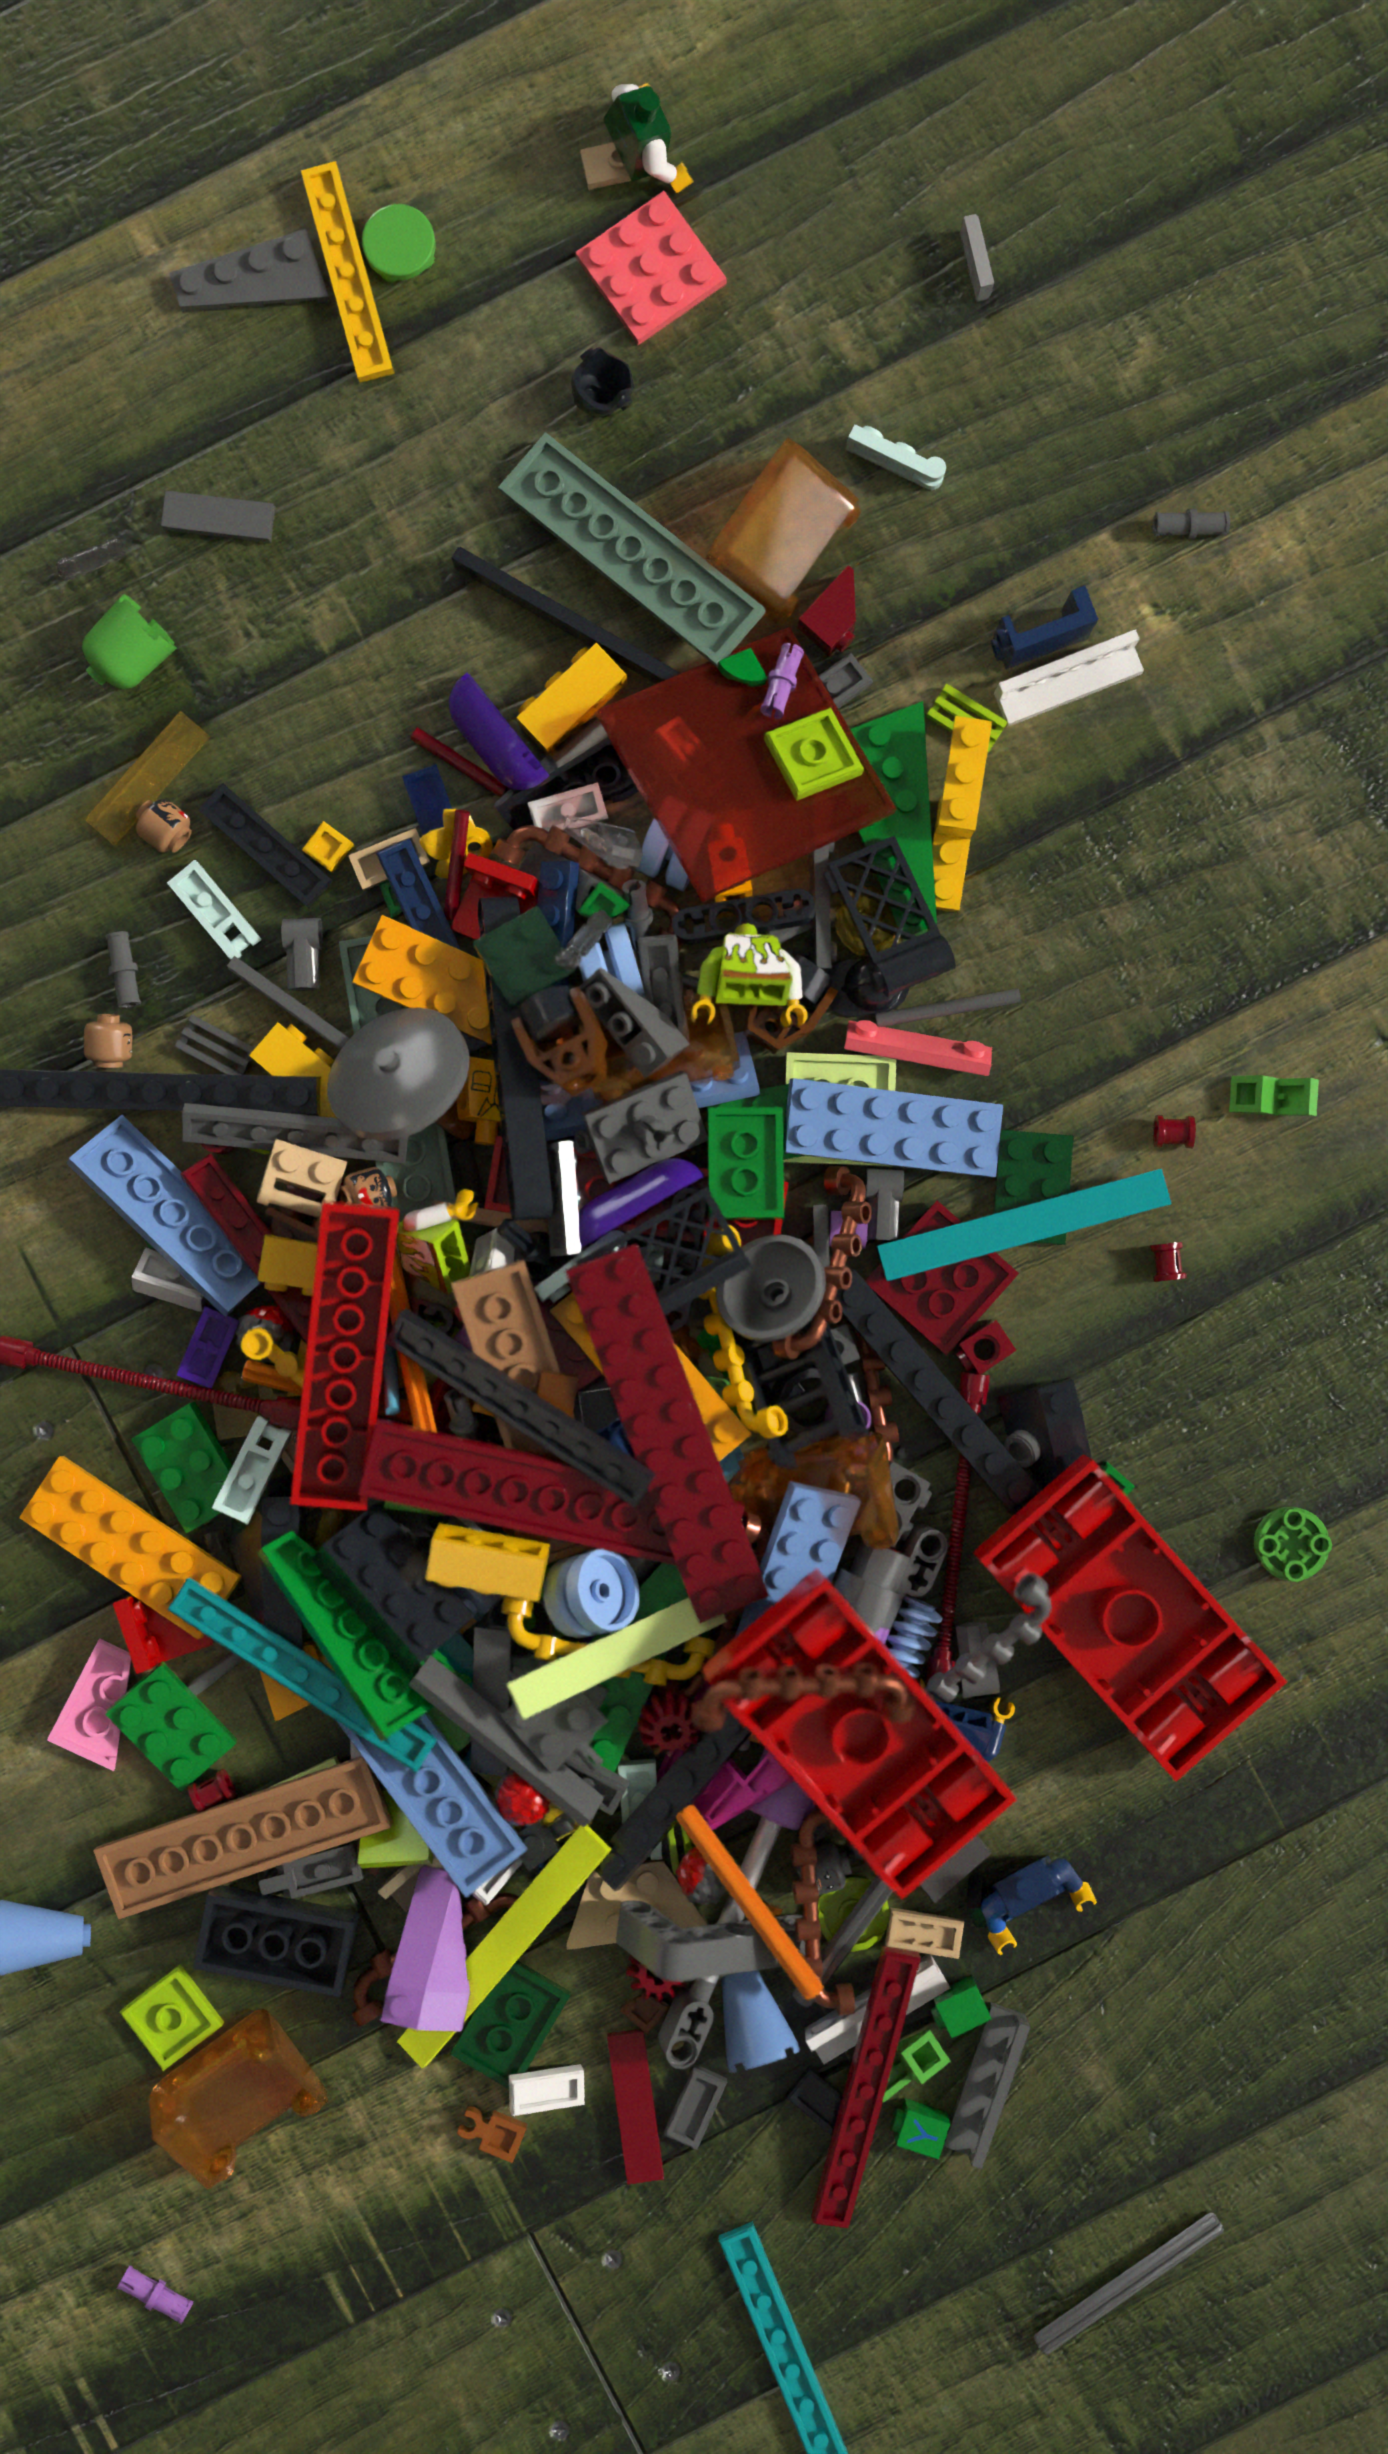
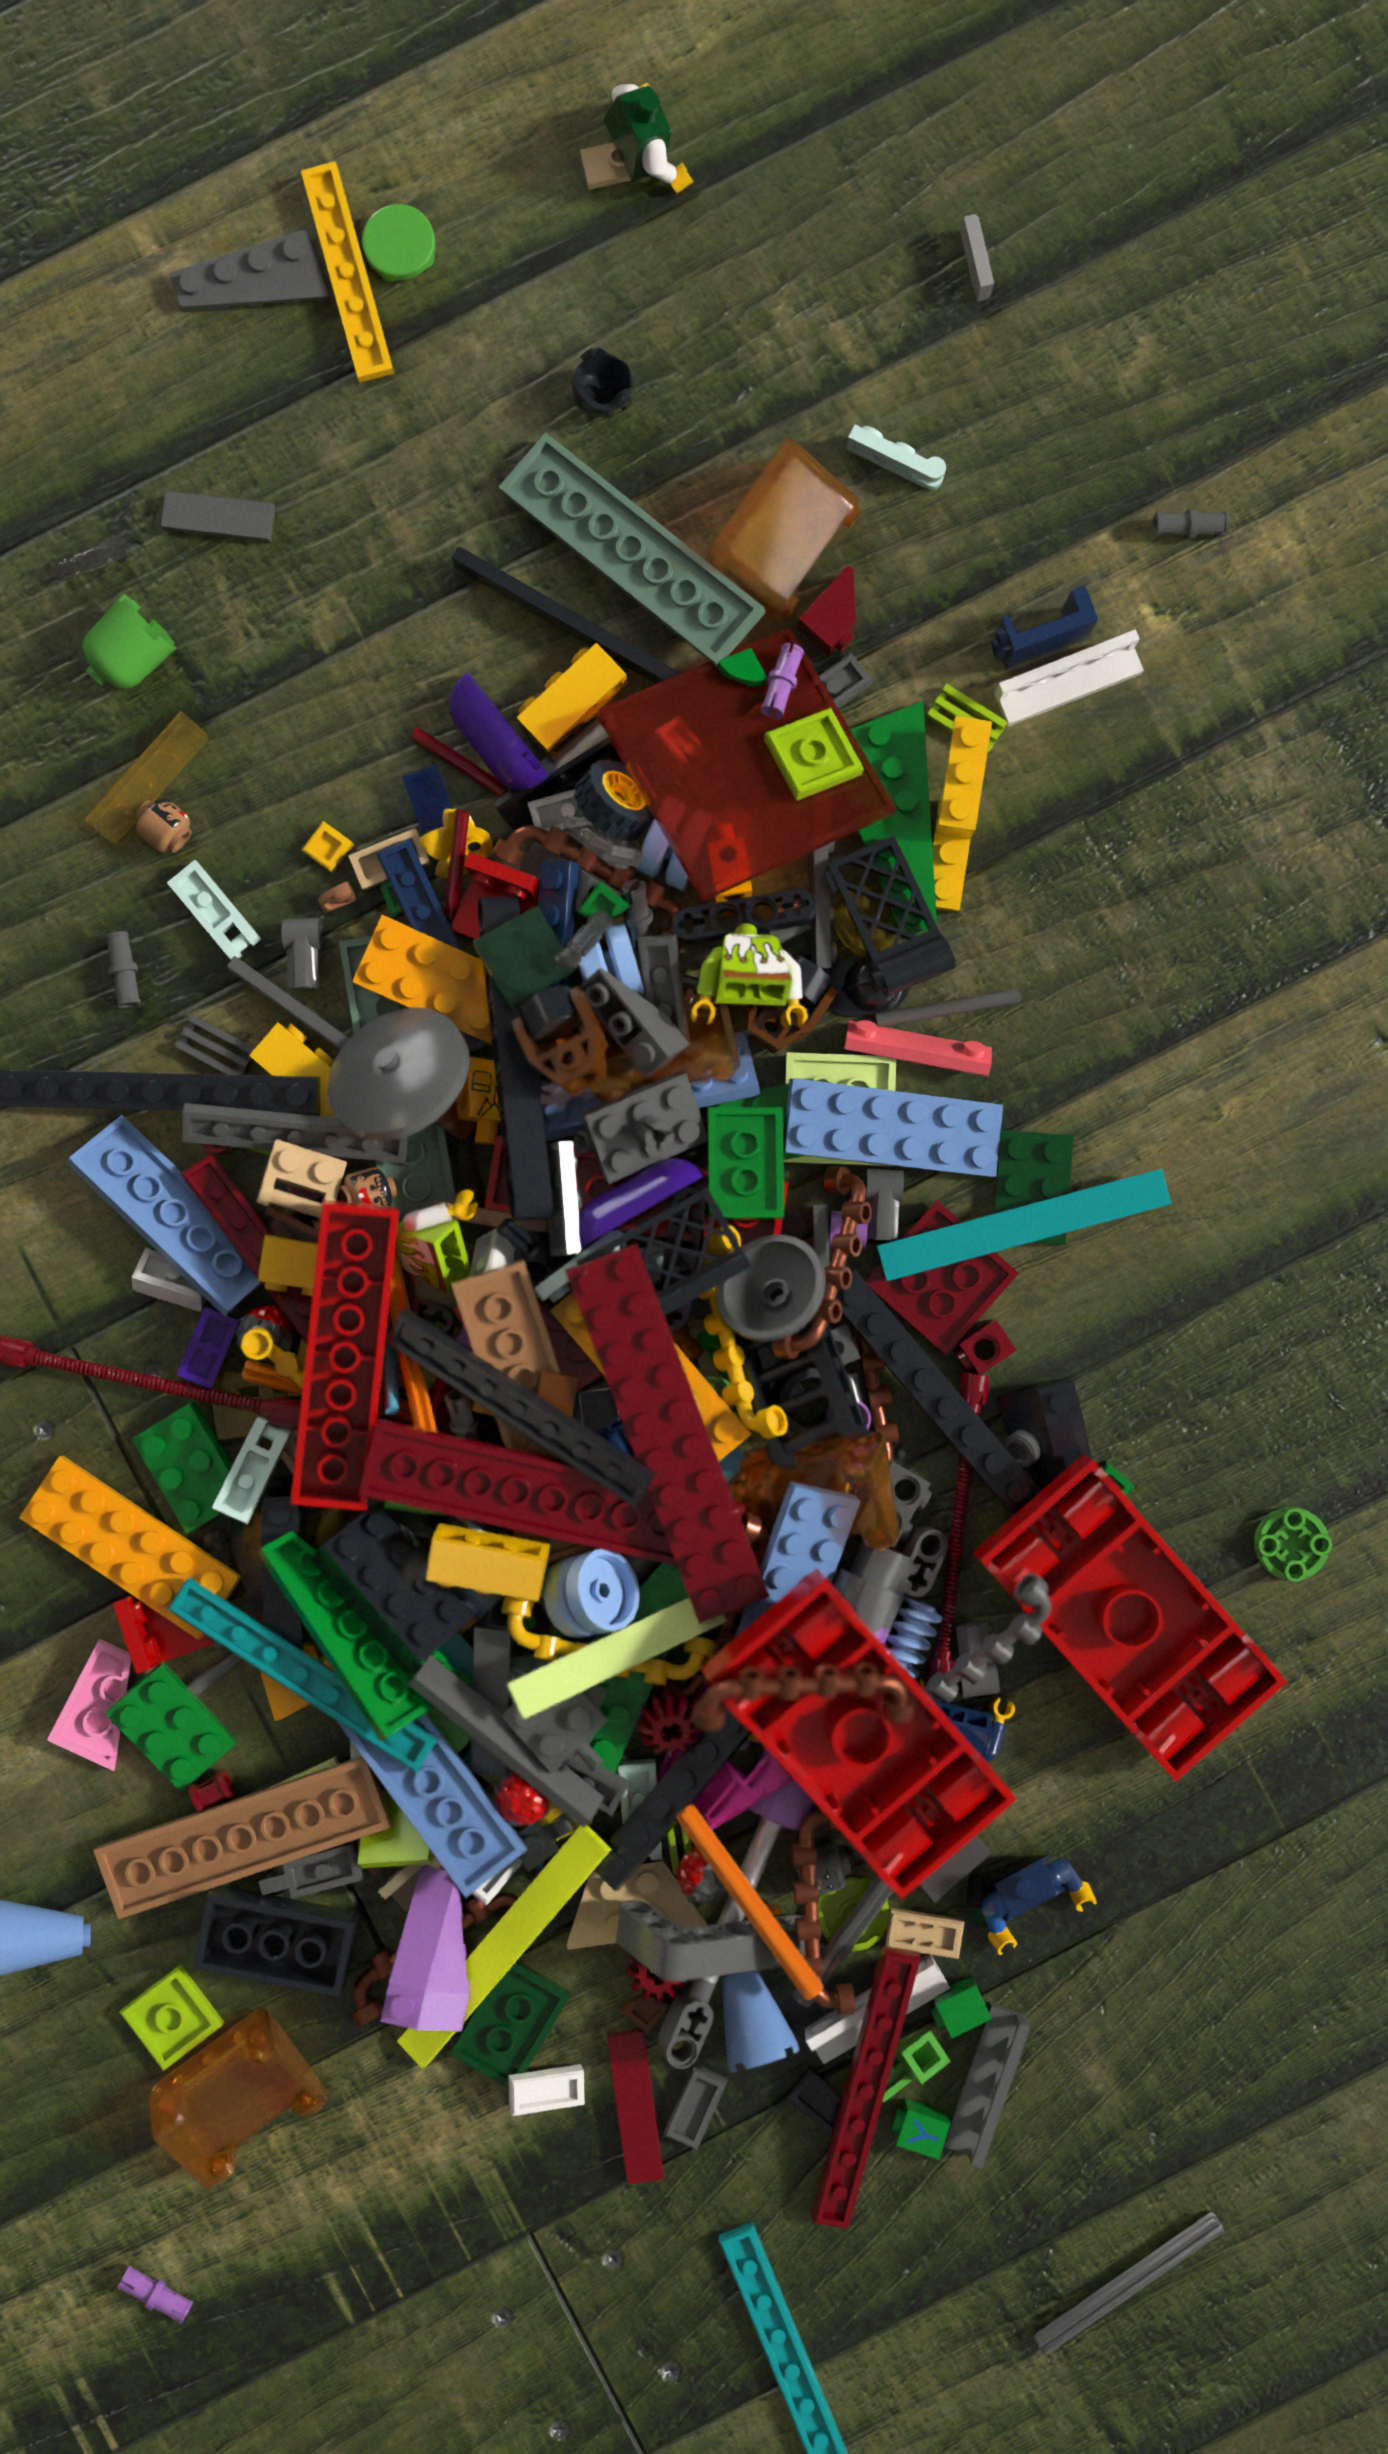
(108, 1041): medium nougat head -> none
(265, 845): black plate -> none
(337, 897): none -> nougat tile
(499, 2135): dark orange plate -> none
(612, 801): none -> black wheel
(651, 268): coral plate -> none
(1168, 1262): dark red bush -> none
(1174, 1131): dark red bush -> none
(1273, 1095): bright green slope -> none

